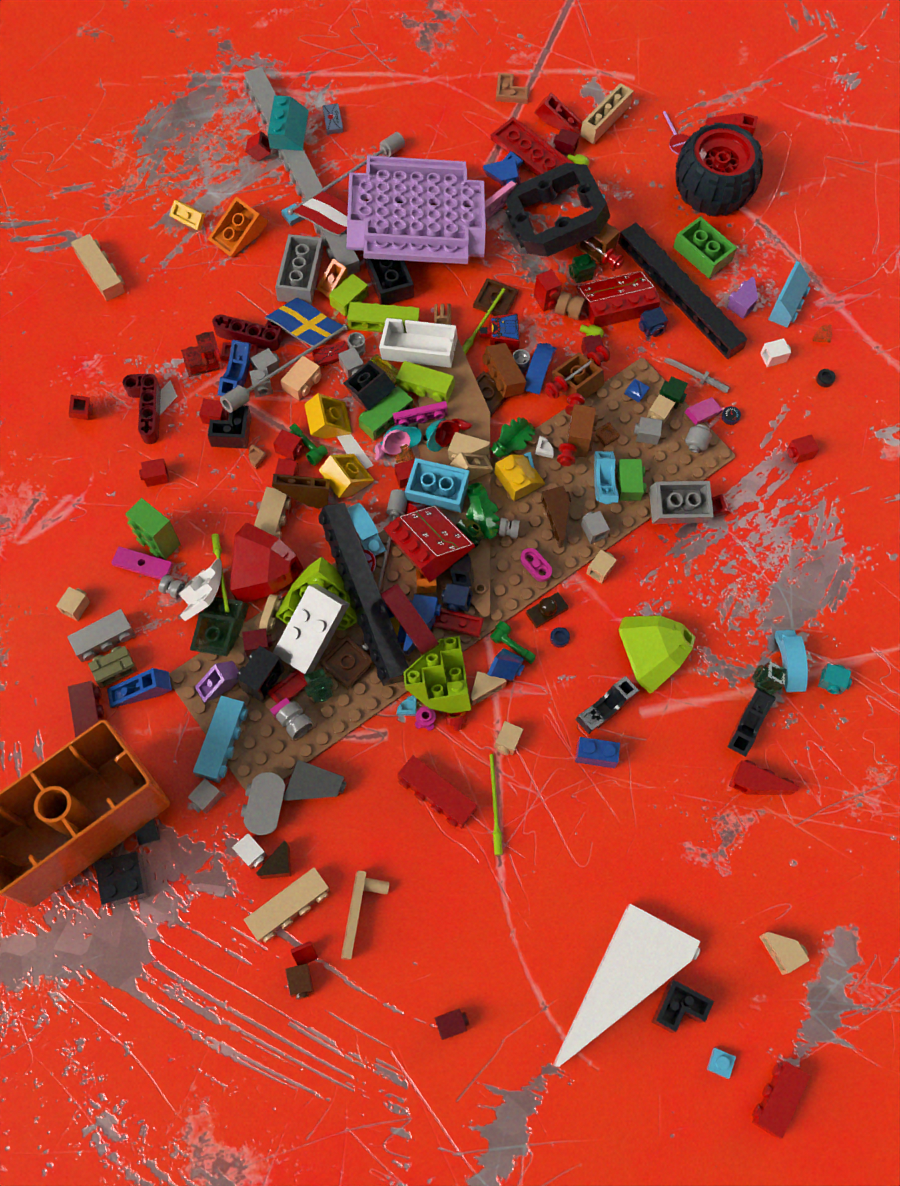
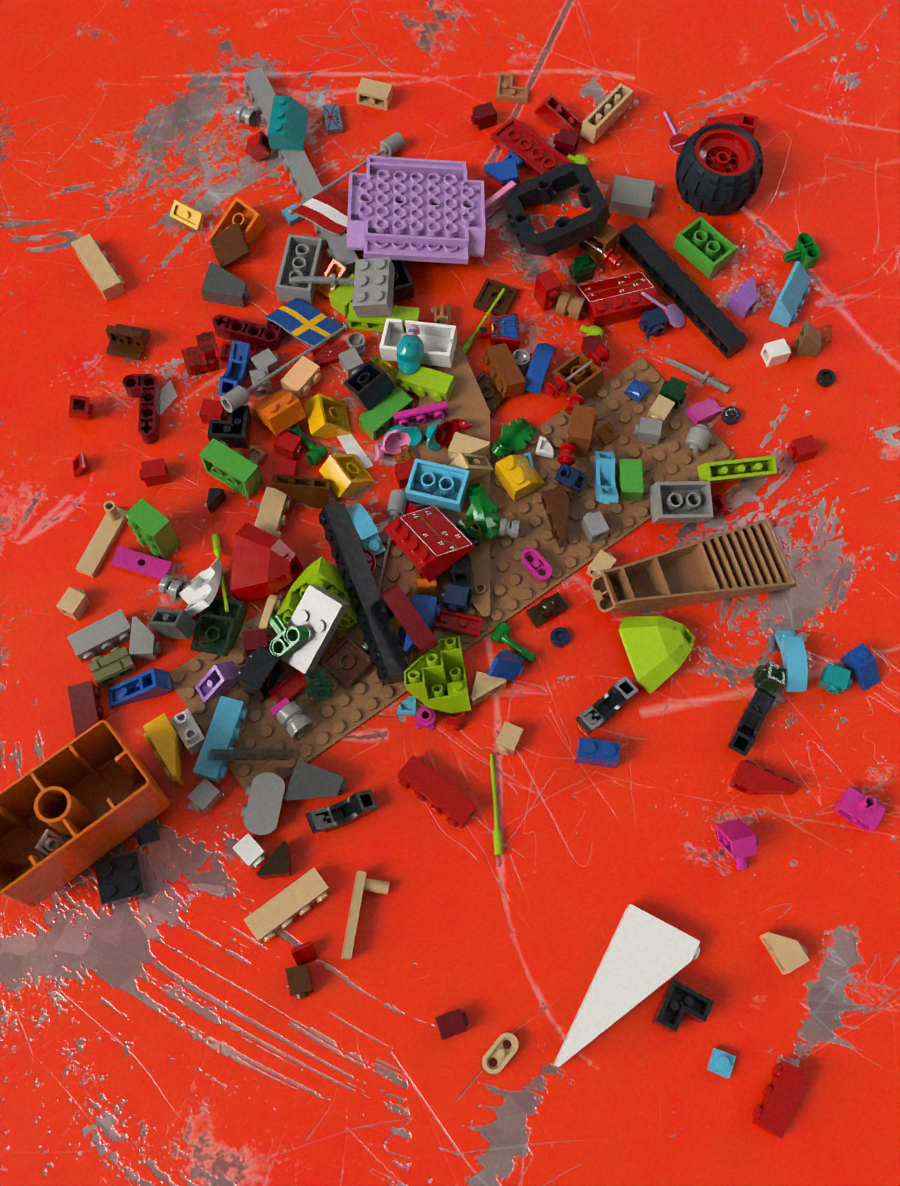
(48, 843): none -> slope
(80, 464): none -> red slope
(102, 540): none -> tan piece
(127, 341): none -> reddish brown bracket
(142, 642): none -> light grey slope
(167, 745): none -> yellow slope
(172, 623): none -> dark grey brick
(188, 731): none -> white hips
(215, 498): none -> black slope
(224, 287): none -> dark grey slope
(230, 246): none -> reddish brown tile
(231, 468): none -> bright green brick
(247, 115): none -> light grey wheel
(250, 754): none -> clear smoke tile
(279, 410): none -> orange slope
(287, 637): none -> green beam
(322, 280): none -> light grey sword
(342, 813): none -> black arch
(373, 287): none -> light grey brick
(374, 93): none -> tan brick
(410, 351): none -> teal hair
(484, 116): none -> dark red brick
(500, 1053): none -> tan plate
(570, 477): none -> dark blue brick
(632, 196): none -> light grey brick
(672, 312): none -> lavender piece
(707, 570): none -> medium nougat brick
(737, 469): none -> lime brick
(738, 841): none -> dark pink brick
(804, 250): none -> green beam
(808, 341): none -> slope
(859, 809): none -> dark pink brick
(862, 666): none -> blue slope

